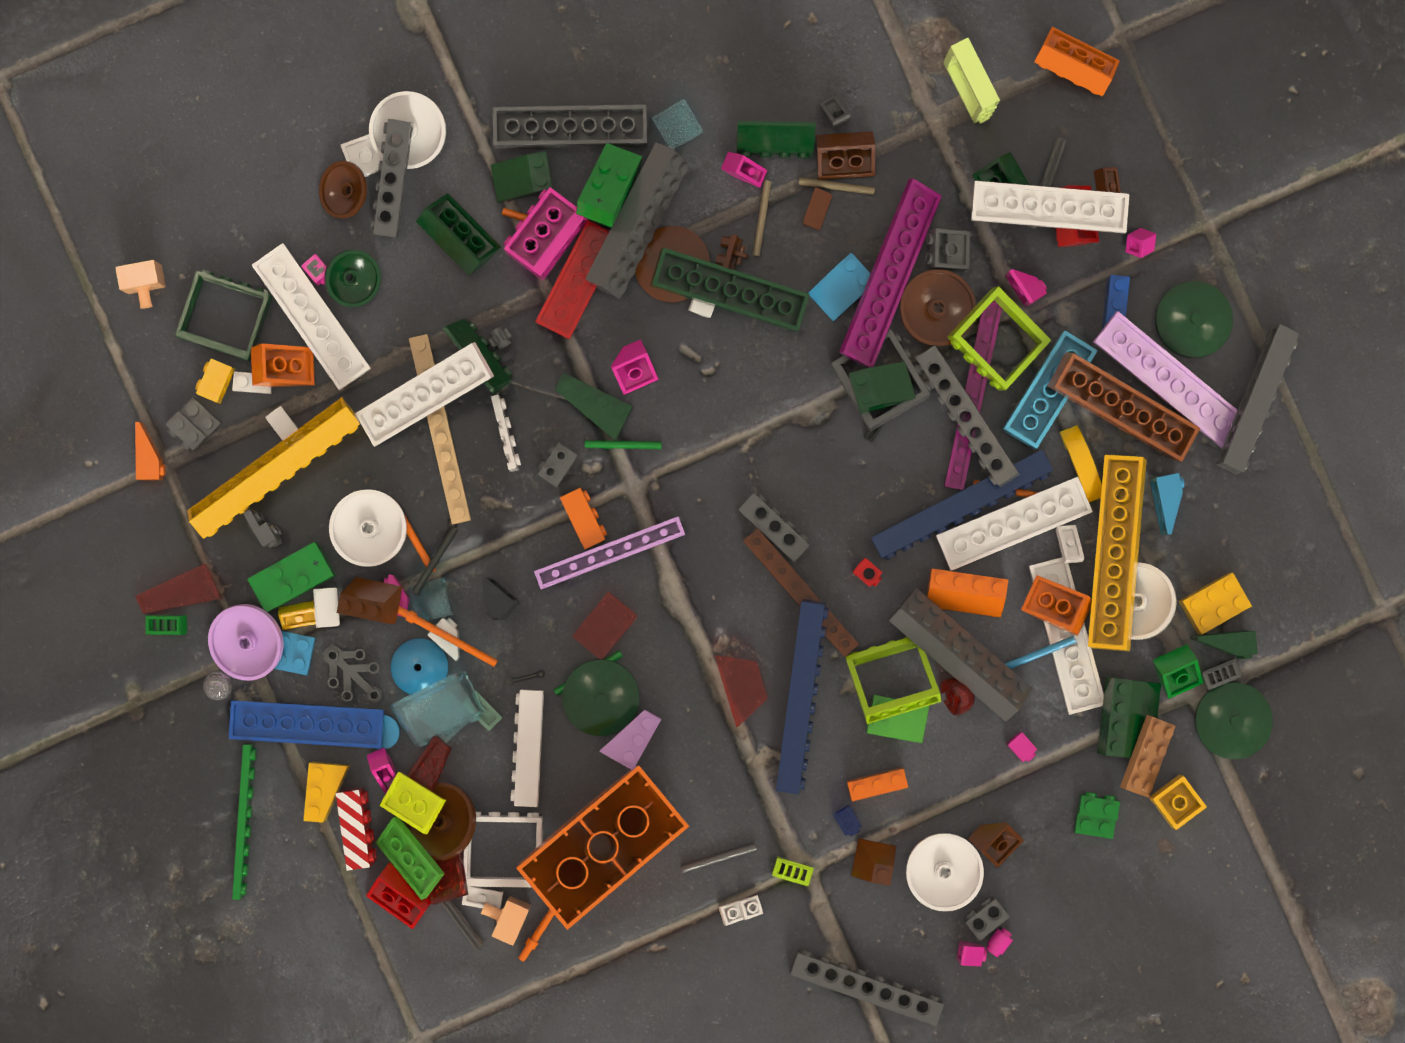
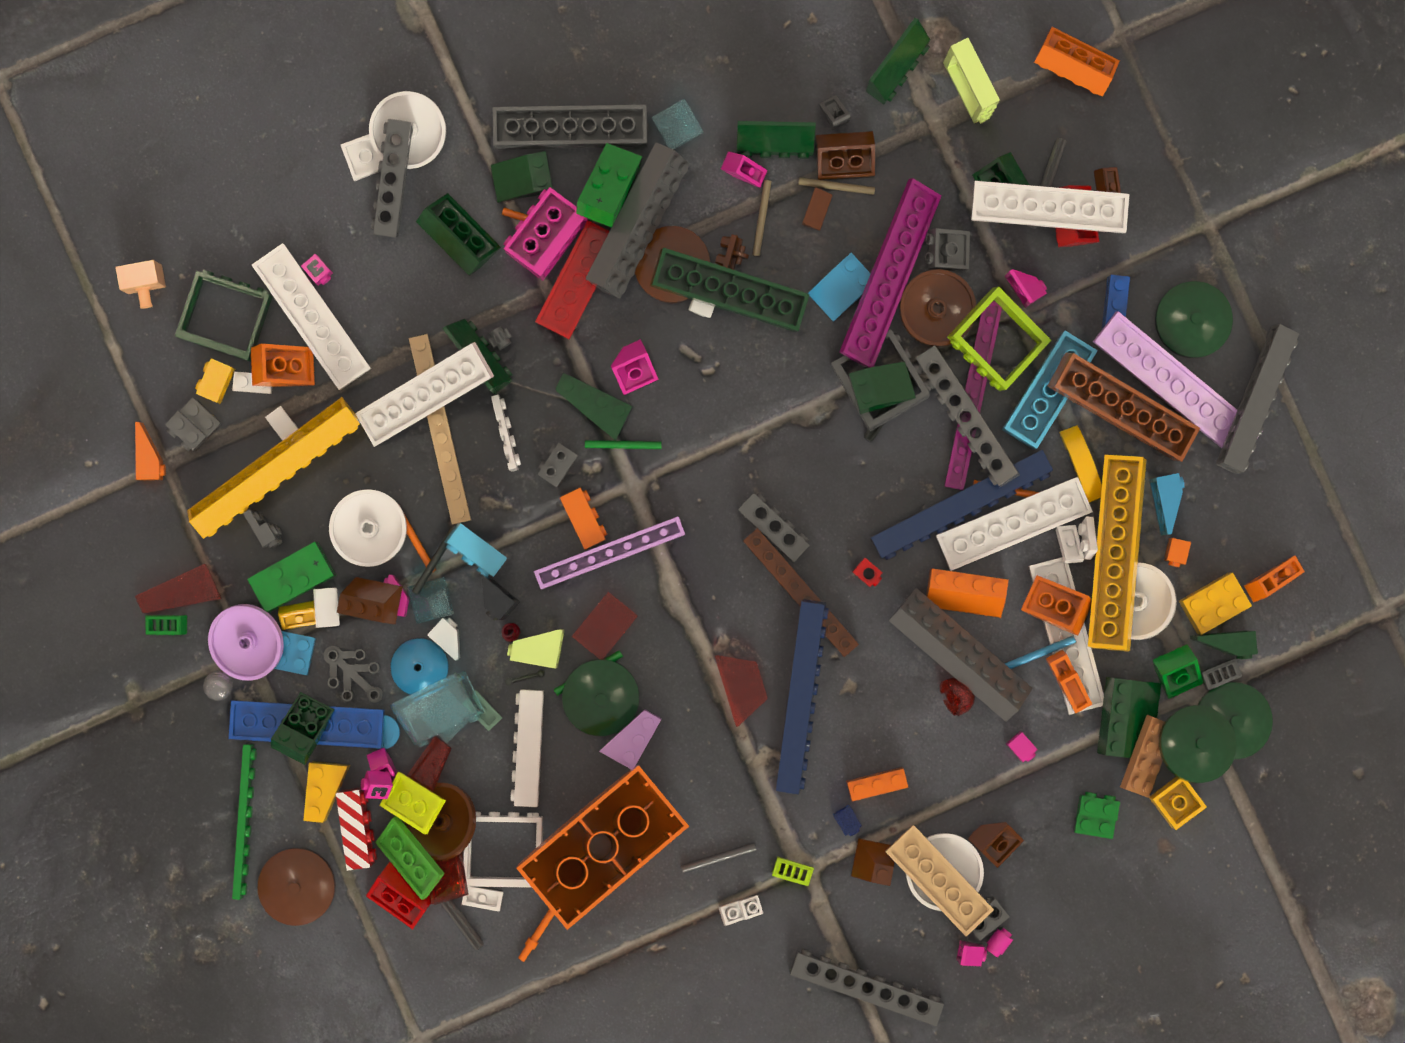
(296, 886): none -> reddish brown dish
(301, 728): none -> dark green slope
(336, 187): reddish brown dish -> none
(363, 282): dark green dish -> none
(376, 784): none -> dark pink brick
(411, 617): orange bar -> none
(475, 550): none -> medium azure brick
(507, 629): none -> dark red plate
(508, 919): light nougat brick -> none
(538, 649): none -> yellowish green slope
(898, 63): none -> dark green slope
(899, 705): lime window -> none
(905, 726): bright green slope -> none
(939, 880): none -> tan plate
(1069, 681): none -> orange slope
(1088, 538): none -> white plate
(1140, 242): dark pink panel -> none
(1177, 552): none -> orange brick
(1197, 744): none -> dark green dish
(1274, 579): none -> orange slope

